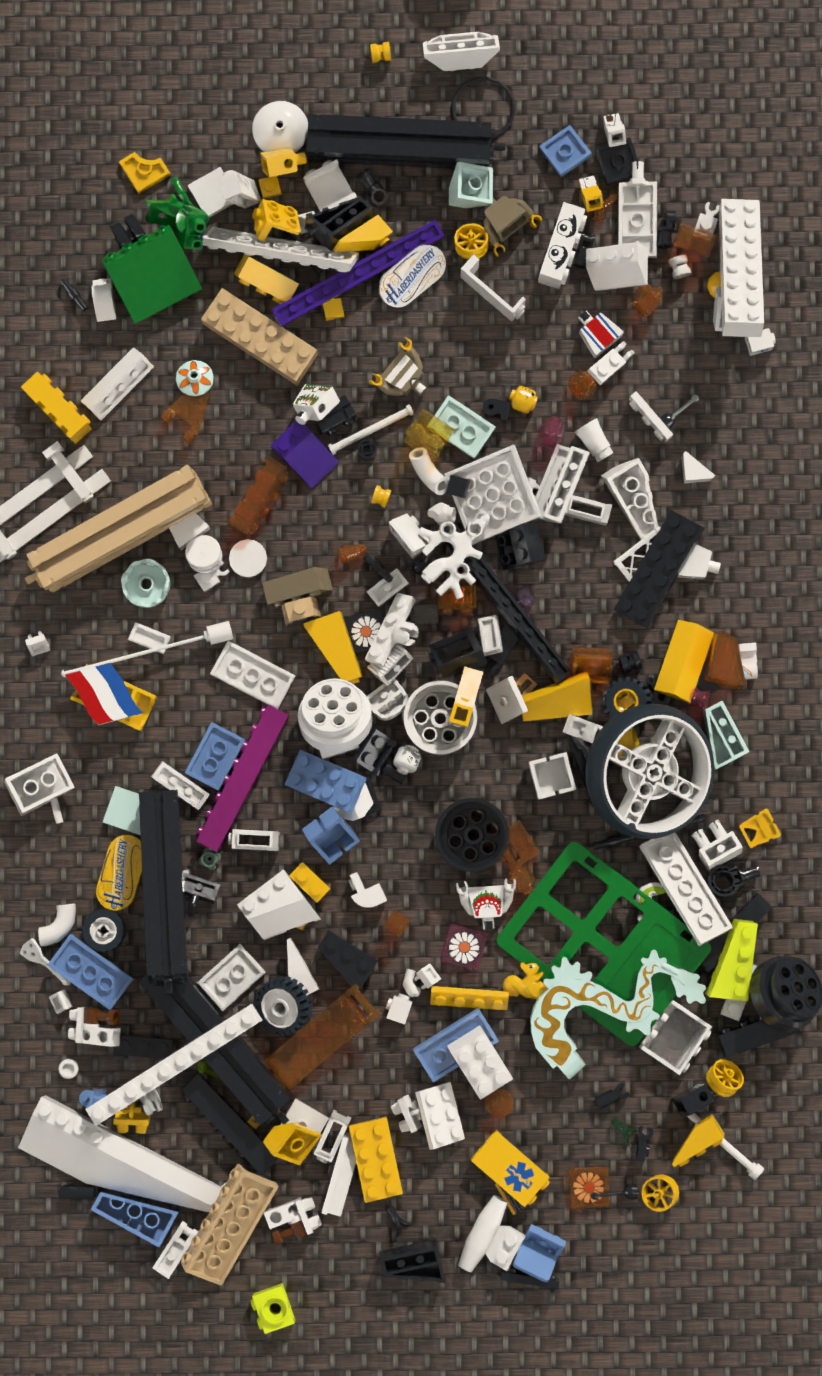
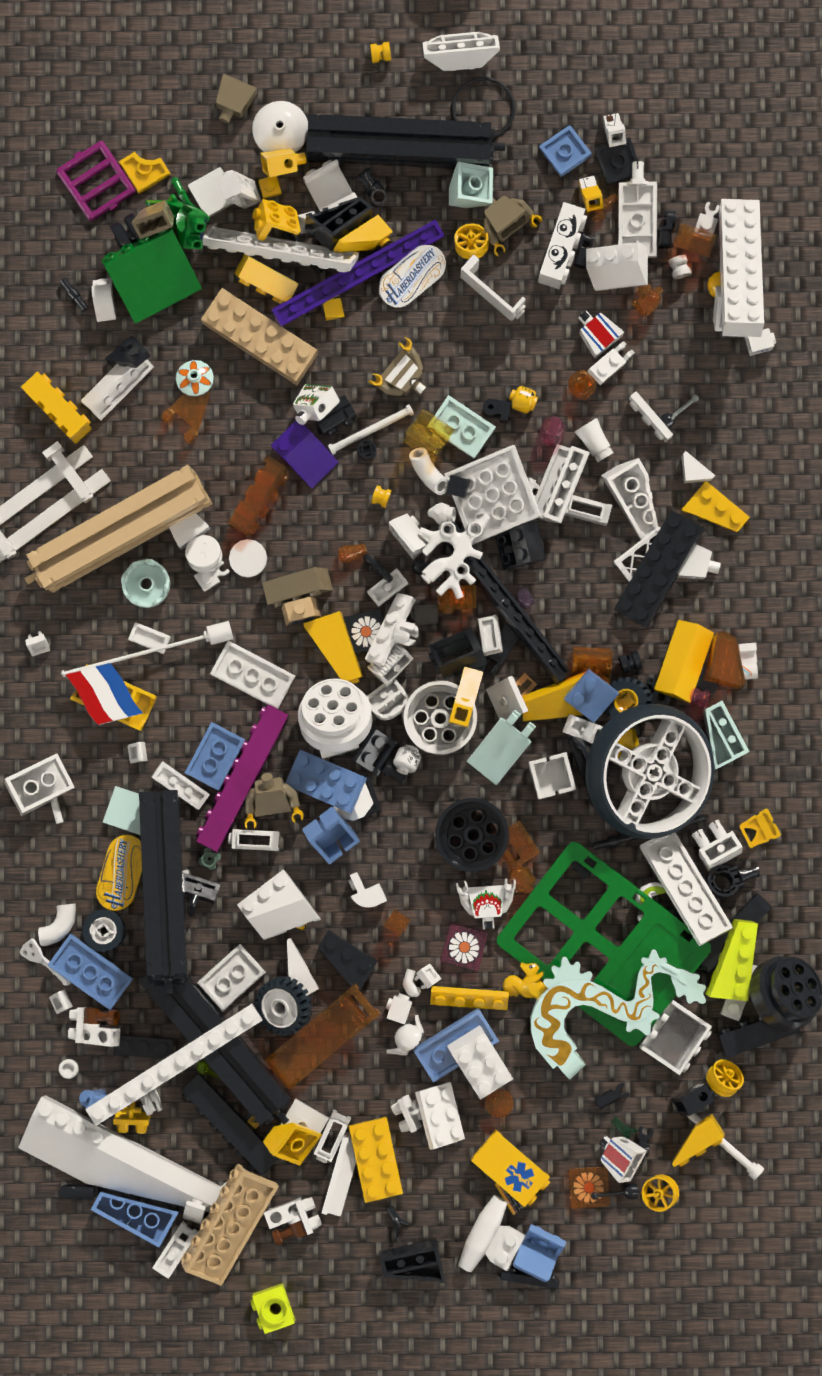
(82, 200): none -> magenta bar
(129, 354): none -> black wing
(137, 752): none -> white slope
(157, 218): none -> dark tan torso
(194, 1211): none -> white slope
(234, 98): none -> dark tan torso
(271, 797): none -> dark tan torso
(309, 882): yellow brick -> none
(407, 1037): none -> white piece
(501, 748): none -> light aqua tile
(591, 695): none -> medium blue plate
(621, 1157): none -> white torso
(716, 508): none -> yellow wing

